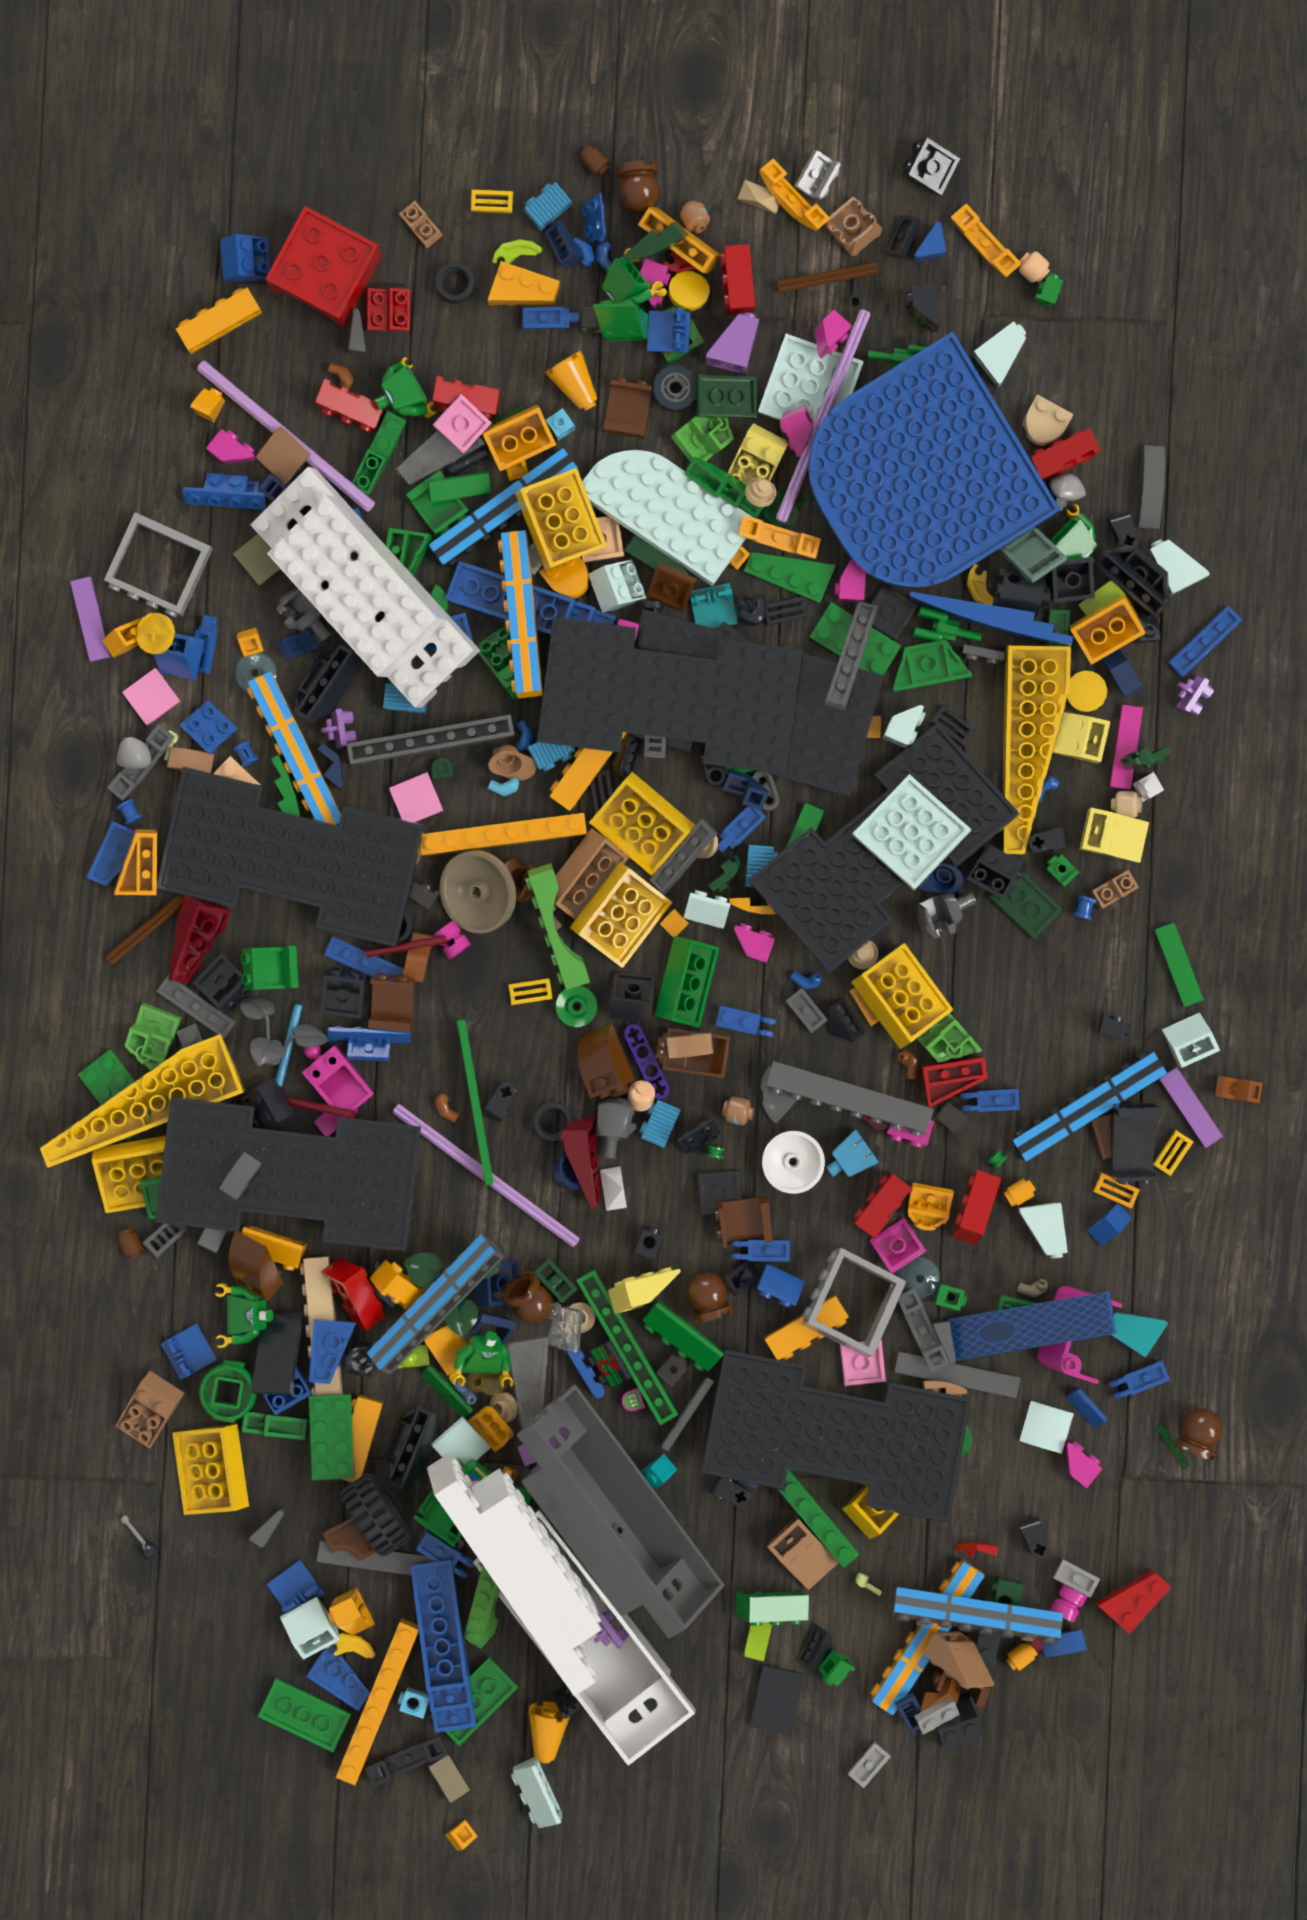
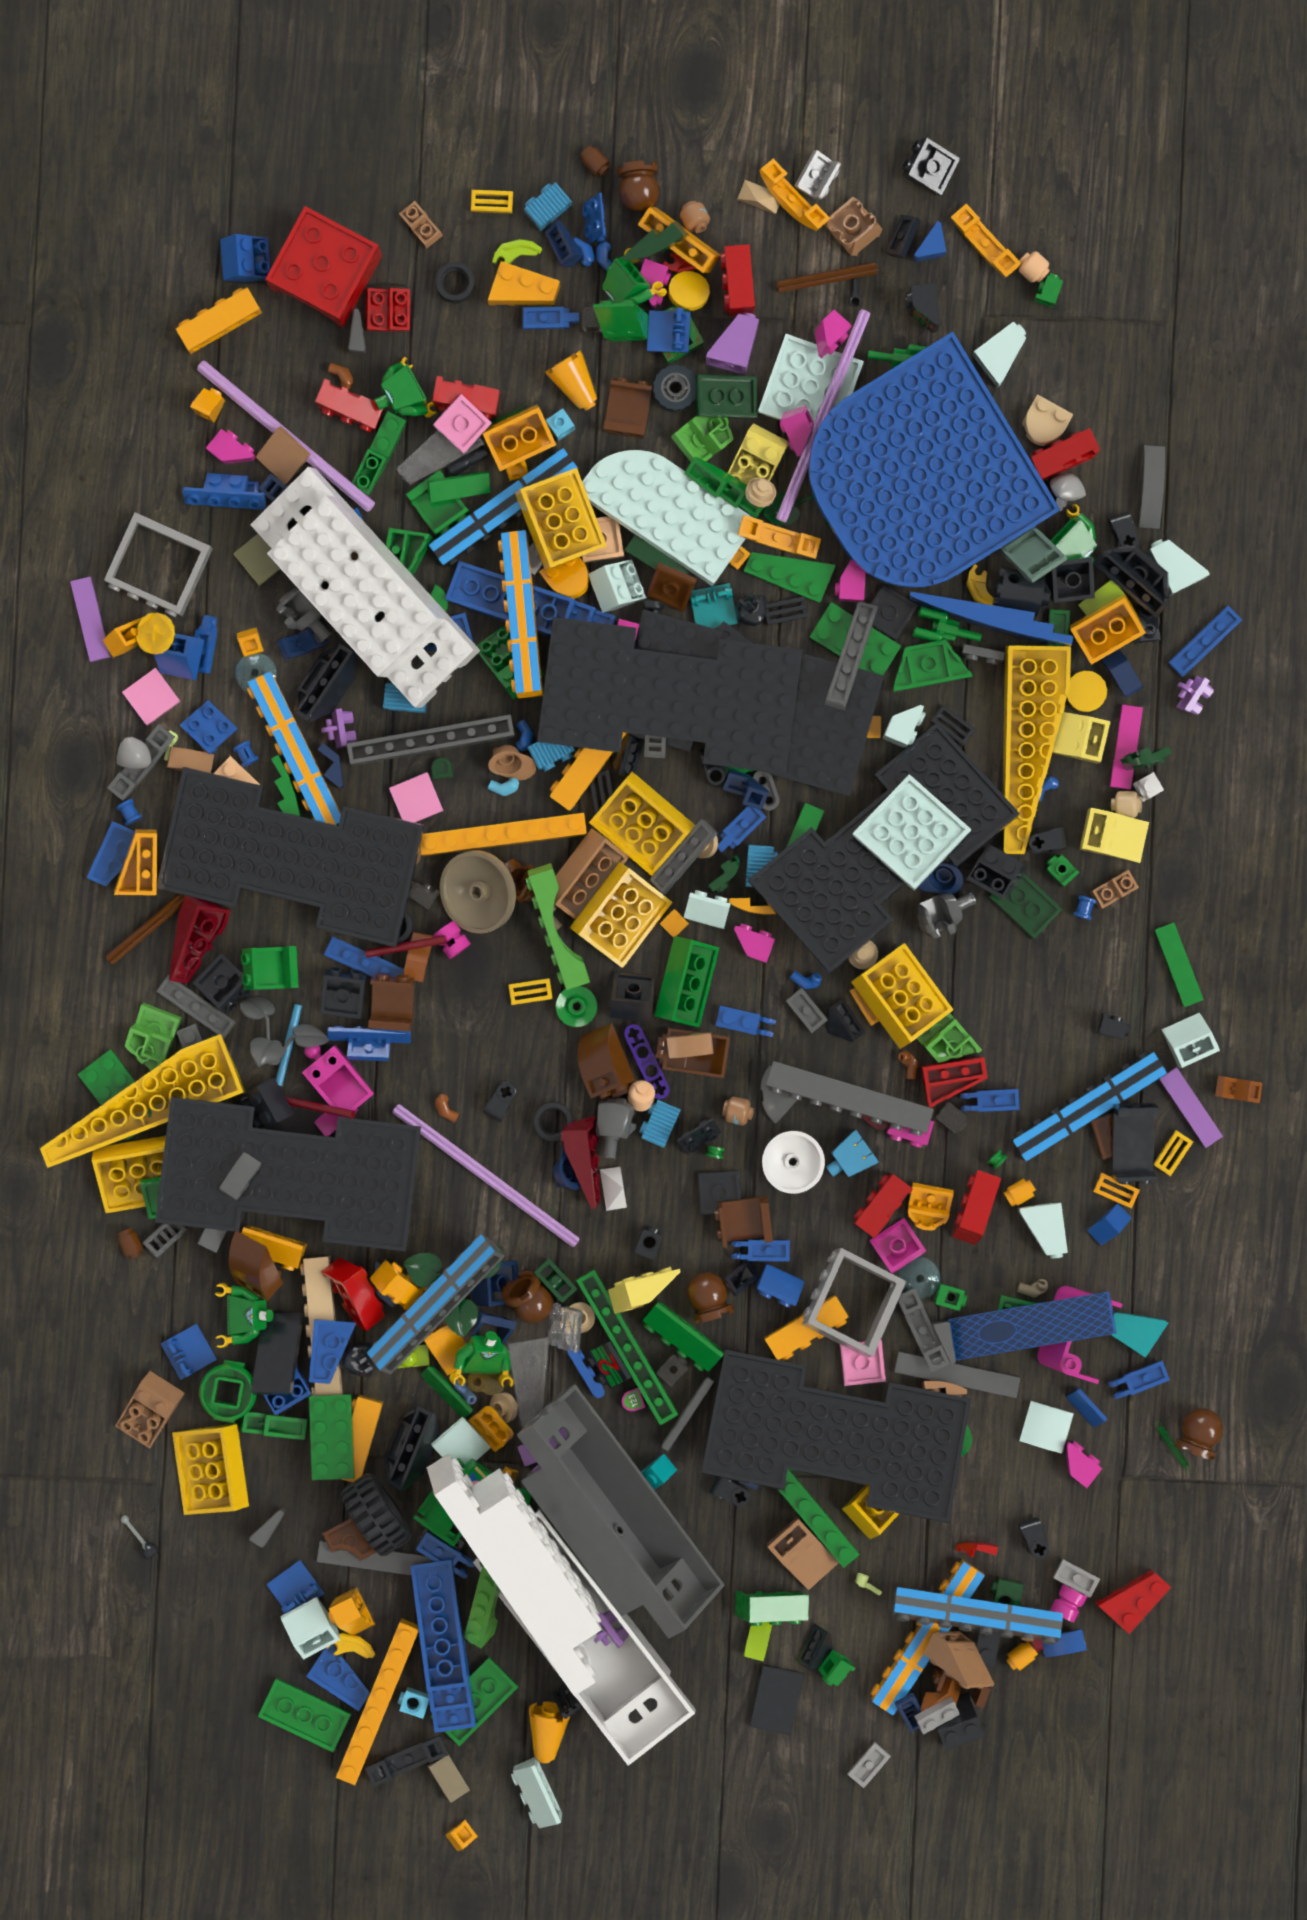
(475, 1104): green tile -> none

